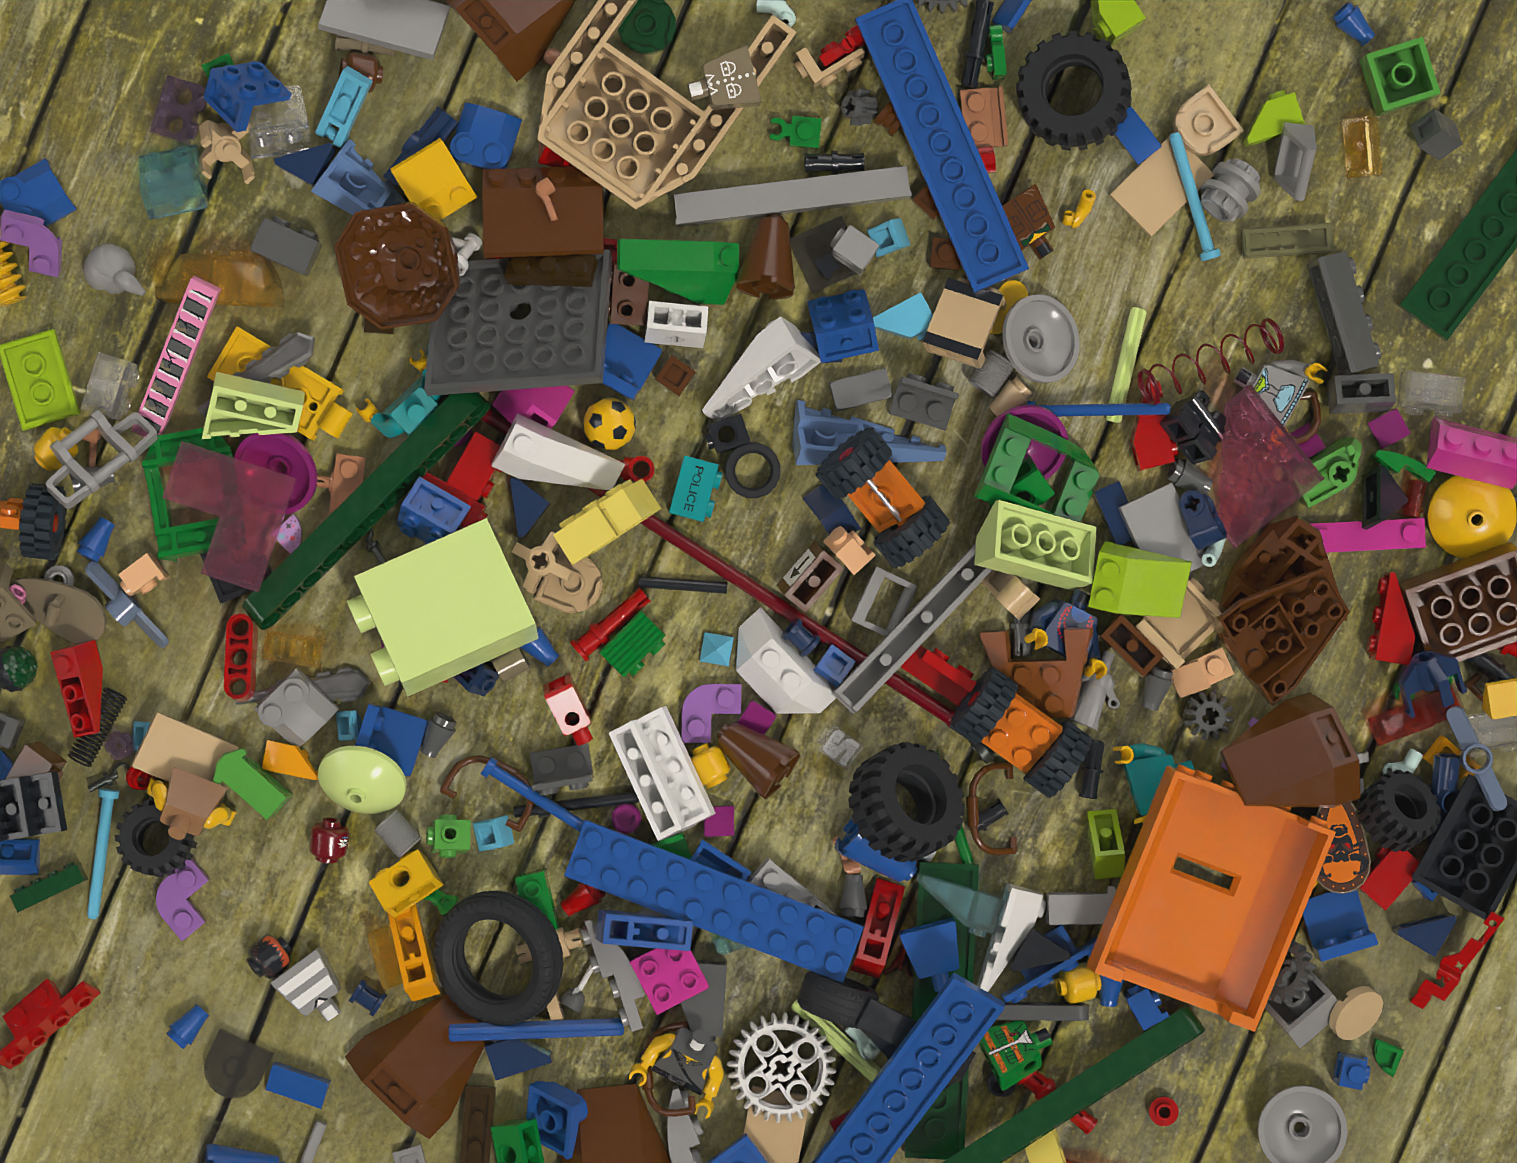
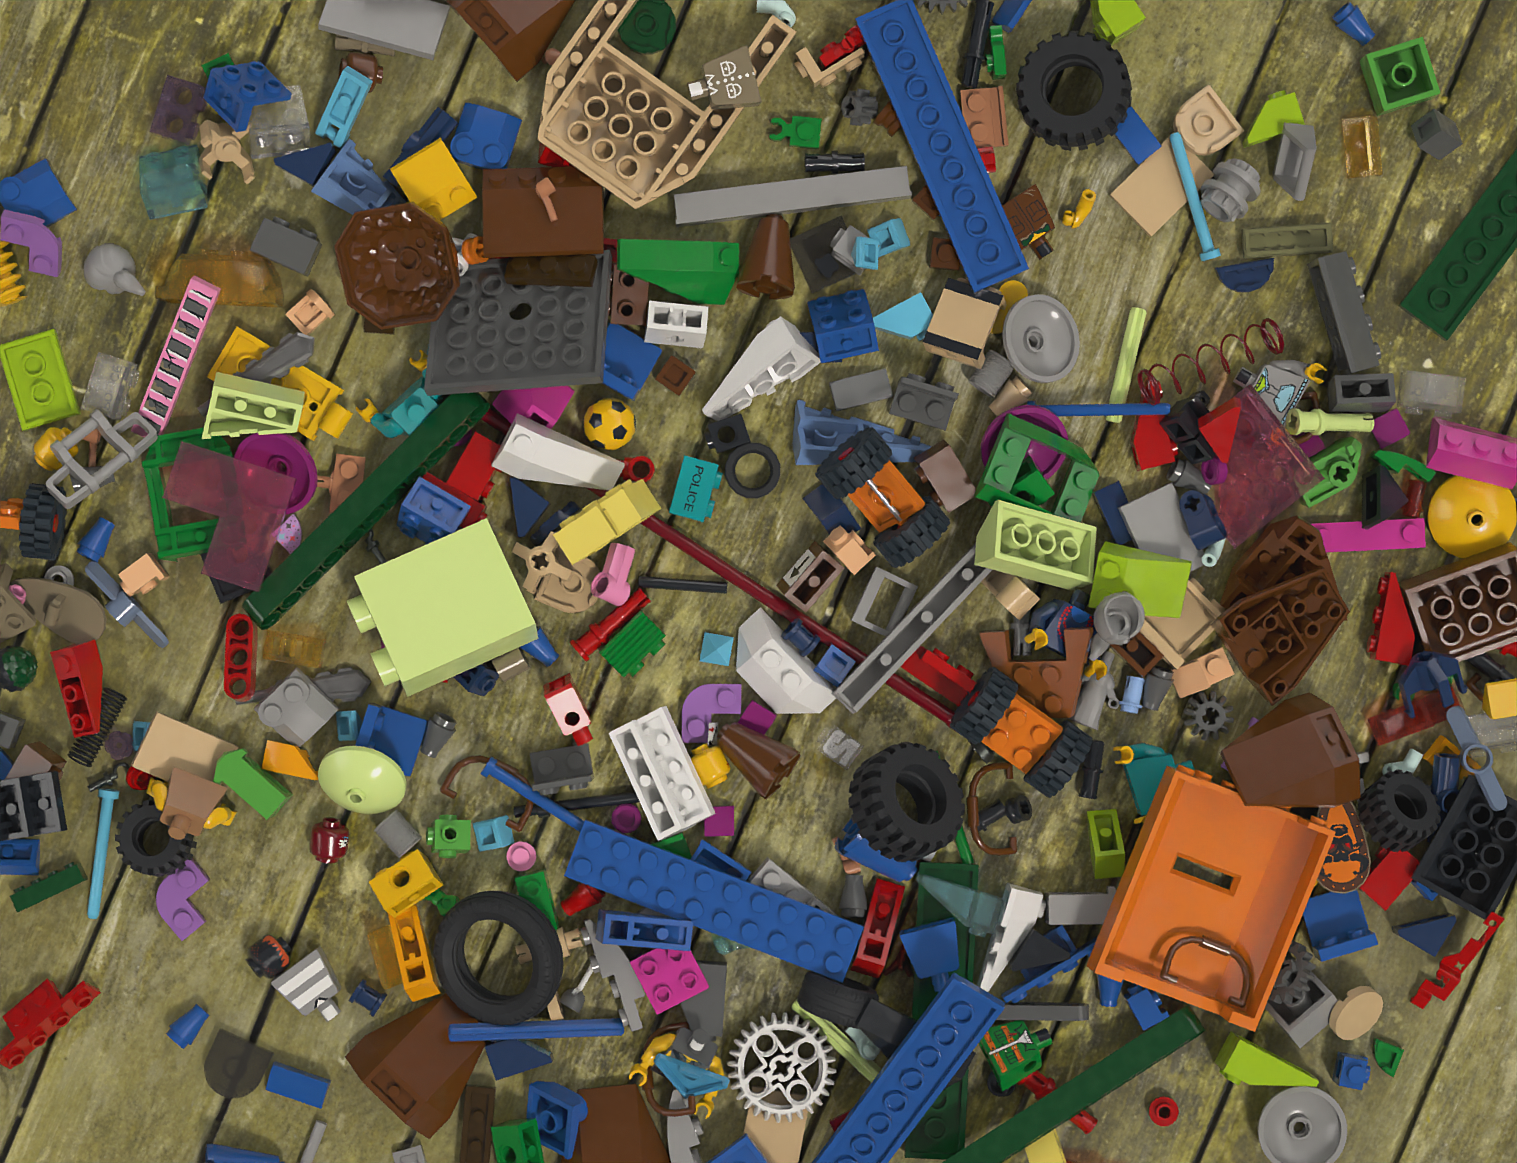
(310, 312): none -> light nougat tile
(473, 250): none -> orange bush
(521, 856): none -> bright pink plate
(553, 522): none -> dark blue tile
(611, 582): none -> bright pink piece
(689, 1078): none -> dark azure tile
(712, 733): none -> white sticker
(865, 253): none -> medium azure slope
(945, 476): none -> brick
(1018, 809): none -> black bush
(1078, 984): yellow head -> none
(1116, 621): none -> light grey hair
(1132, 695): none -> light blue pin
(1214, 471): none -> magenta tile
(1215, 946): none -> reddish brown piece
(1220, 427): none -> red slope
(1246, 276): none -> dark blue tile
(1254, 1065): none -> lime slope
(1318, 422): none -> yellowish green pin

